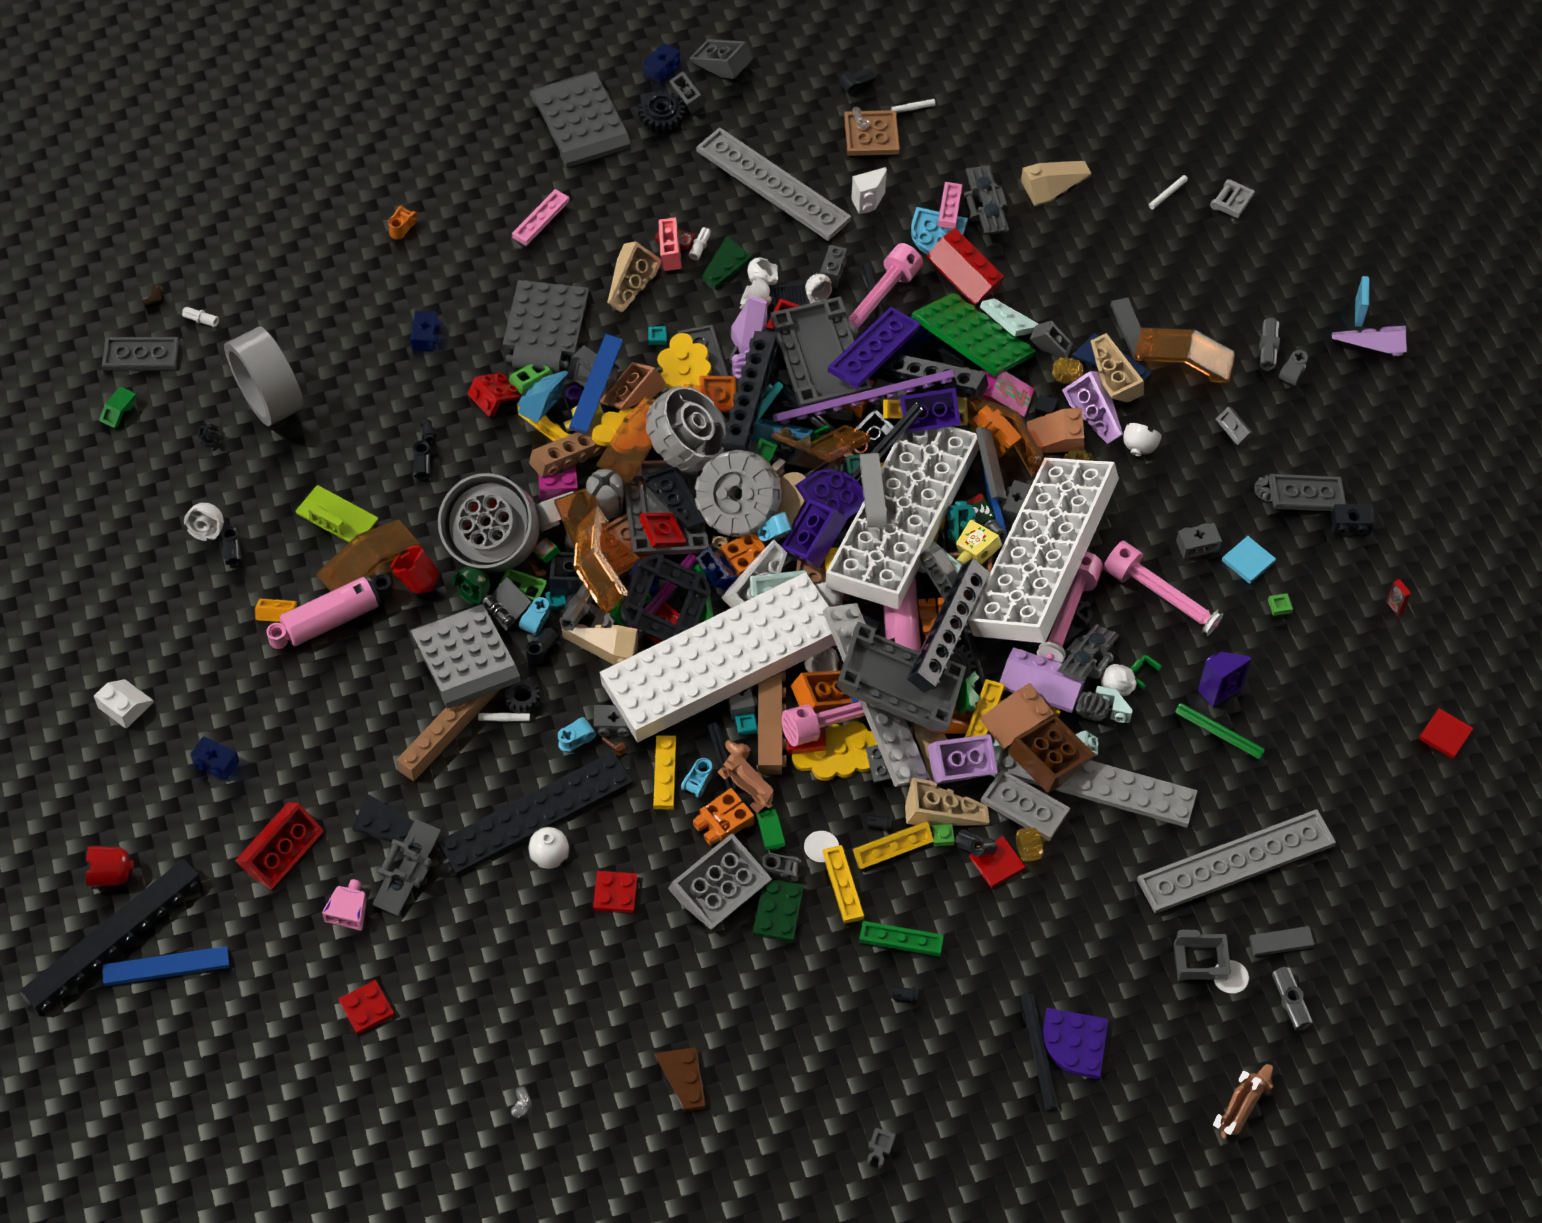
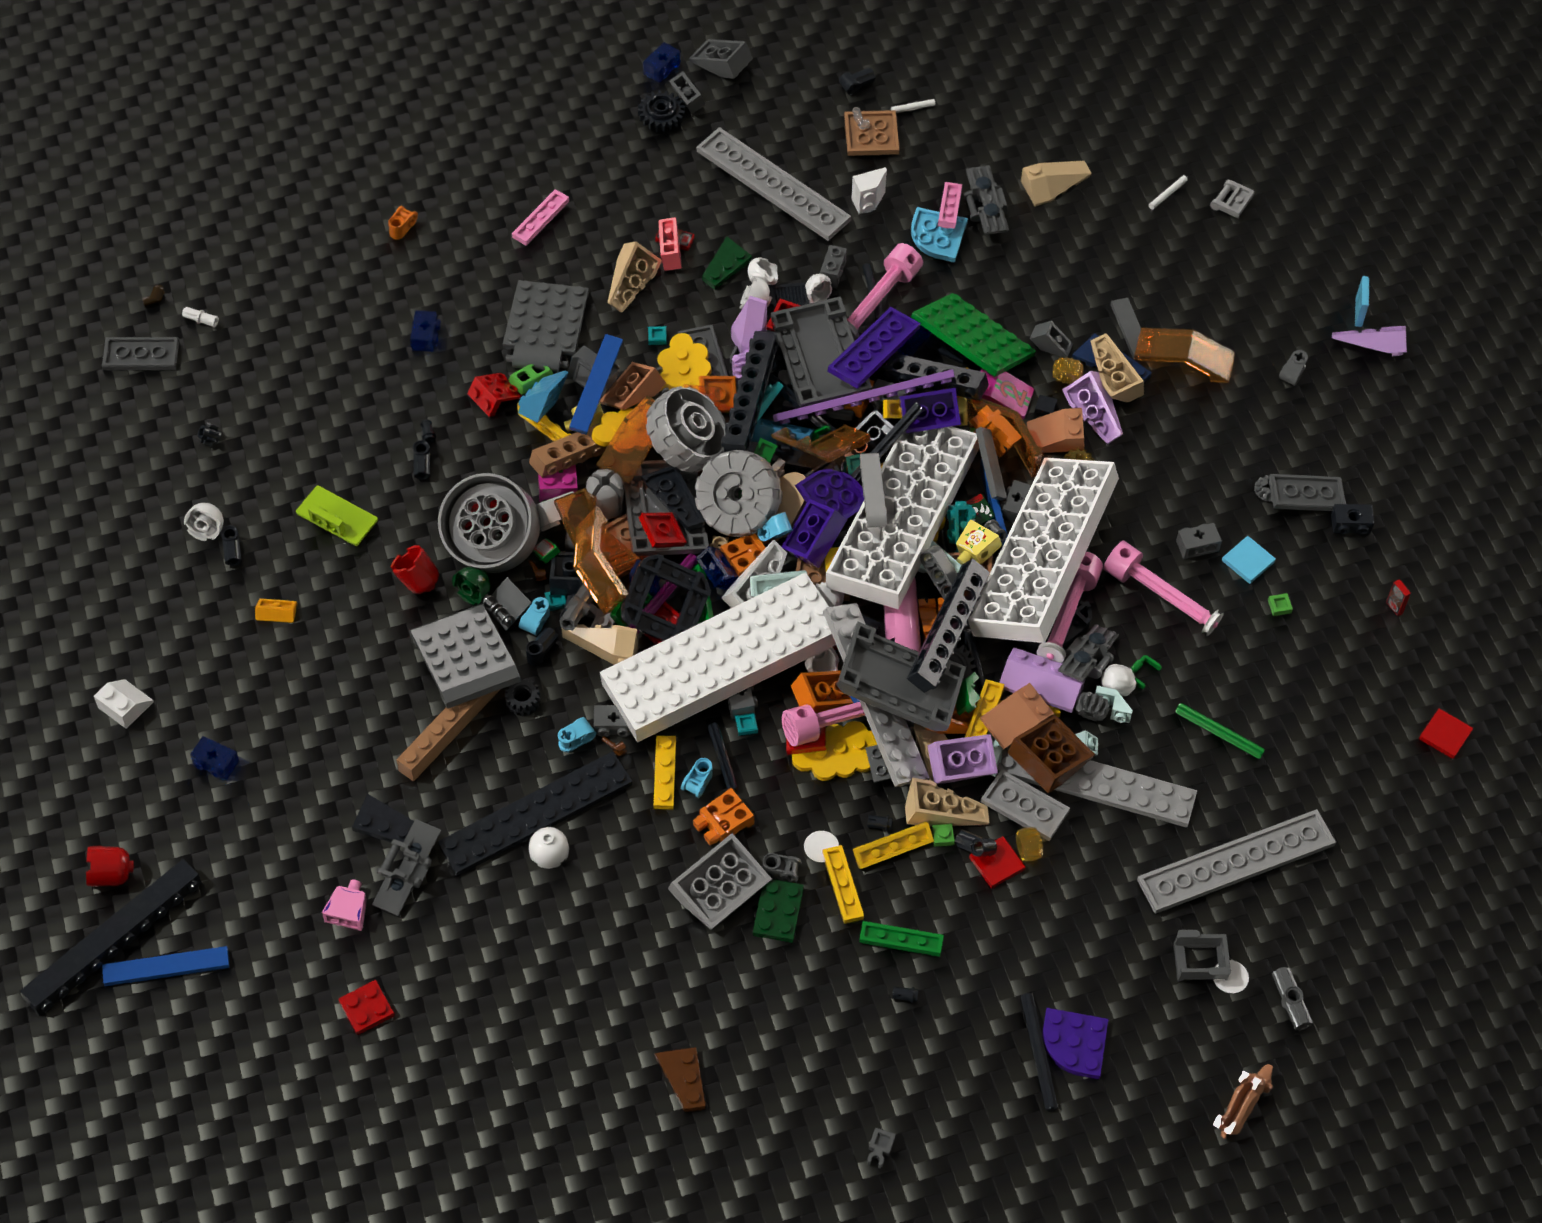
(114, 408): green slope -> none
(264, 376): light grey wheel -> none
(280, 845): red slope -> none
(330, 610): bright pink piece -> none
(366, 553): clear orange windscreen -> none
(504, 717): white piece -> none
(523, 1103): clear arm -> none
(526, 582): bright green piece -> none
(573, 394): dark purple tile -> none
(581, 119): dark grey slope -> none
(615, 892): red plate -> none
(699, 244): white axle -> none
(745, 776): nougat animal -> none
(770, 725): medium nougat brick -> none
(770, 829): green slope -> none
(965, 267): slope -> none
(1008, 318): light aqua wing -> none
(1140, 439): white cylinder -> none
(1223, 676): dark purple slope -> none
(1234, 426): dark grey plate -> none
(1269, 344): dark grey piece -> none
(1281, 941): dark grey tile -> none

